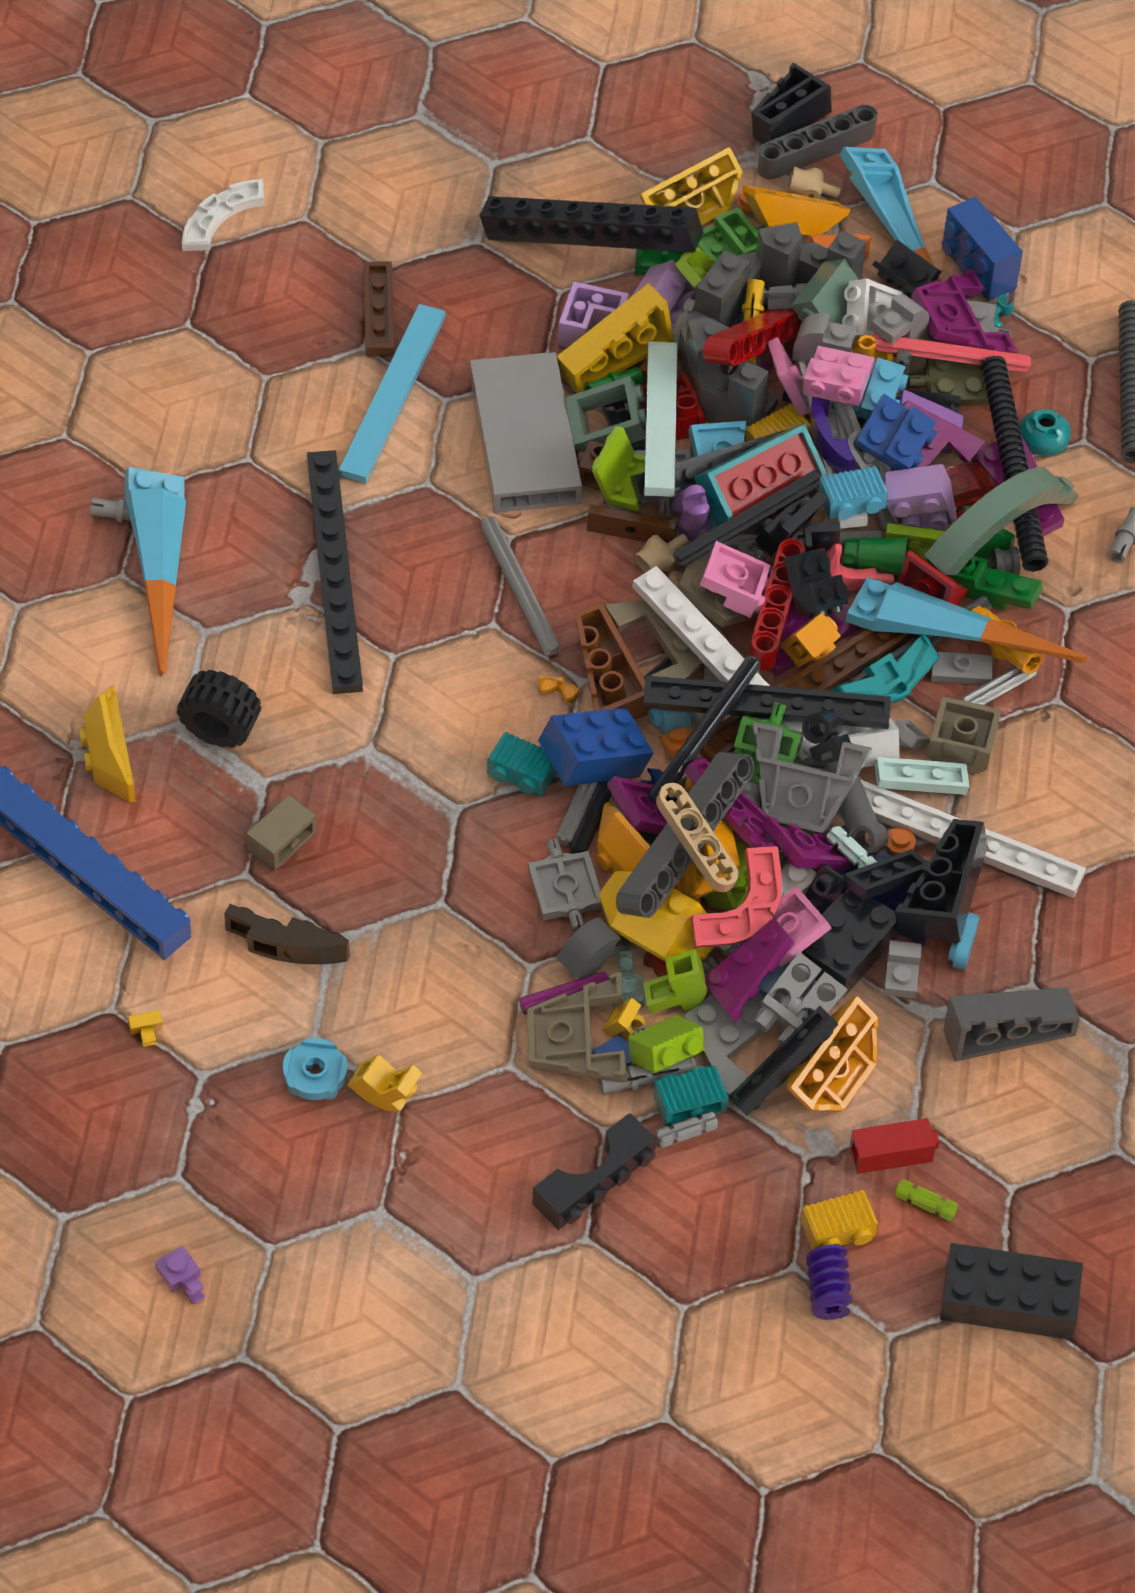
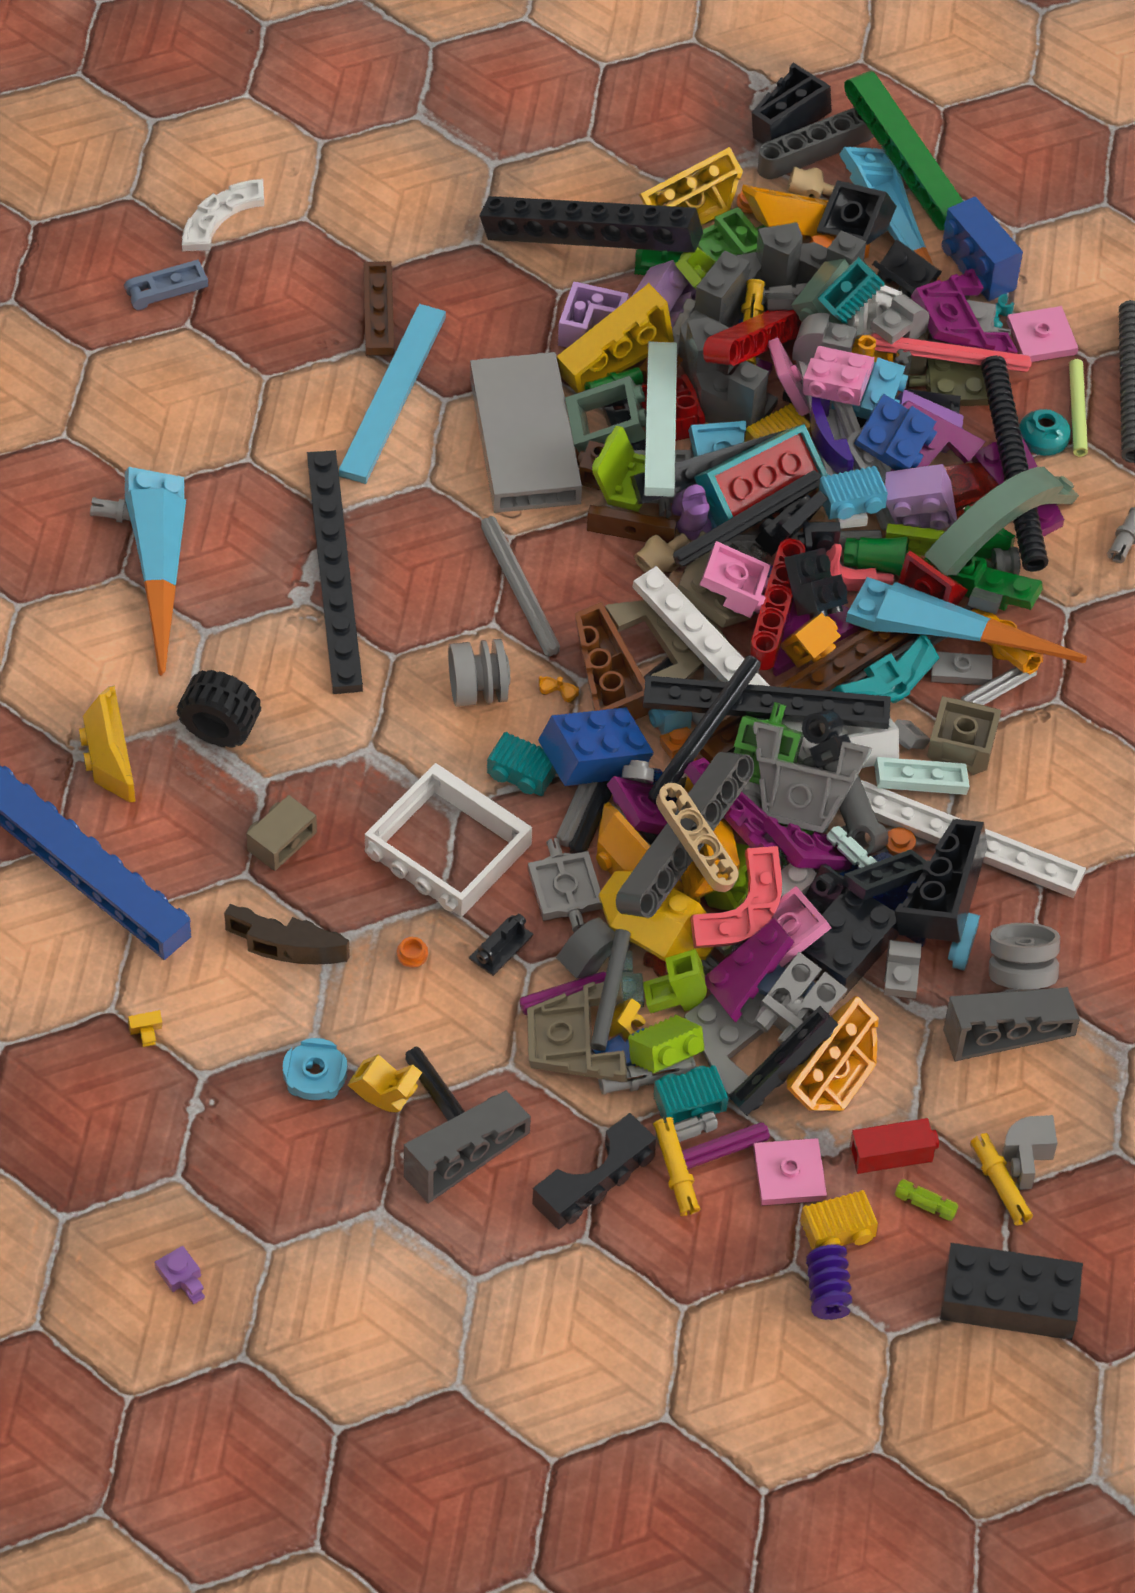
(166, 284): none -> sand blue plate
(412, 952): none -> orange plate
(434, 1084): none -> black axle
(463, 1145): none -> dark grey wedge
(472, 803): none -> white window
(478, 672): none -> light grey wheel
(502, 944): none -> black hinge
(610, 989): none -> dark grey piece
(638, 771): none -> light grey plate
(680, 1179): none -> yellow pin
(725, 1145): none -> magenta axle
(789, 1171): none -> bright pink plate
(851, 290): none -> teal brick
(857, 211): none -> black slope
(902, 146): none -> green beam
(985, 600): none -> dark grey tile
(994, 1167): none -> yellow pin
(1024, 956): none -> light grey wheel
(1028, 1141): none -> light grey brick
(1042, 334): none -> bright pink plate
(1078, 407): none -> yellowish green piece

